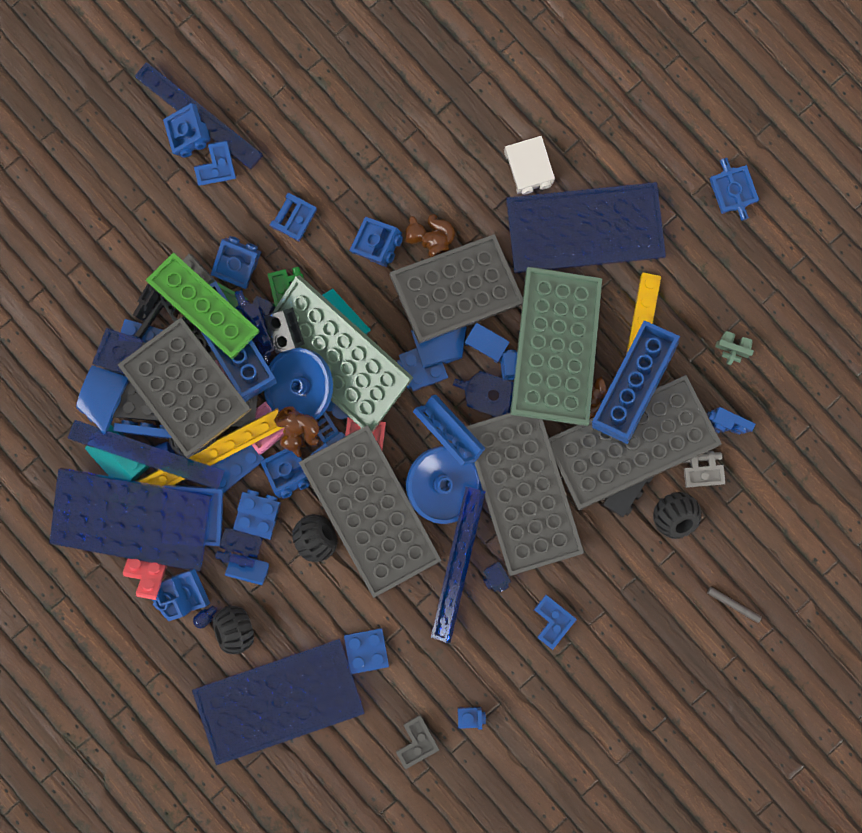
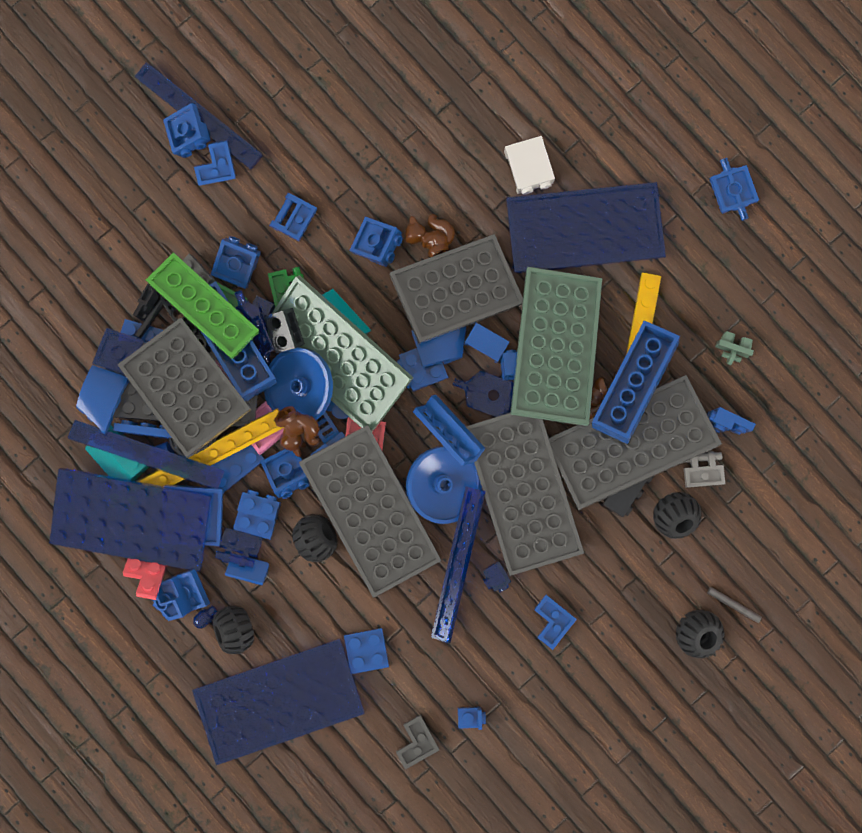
(700, 634): none -> black wheel

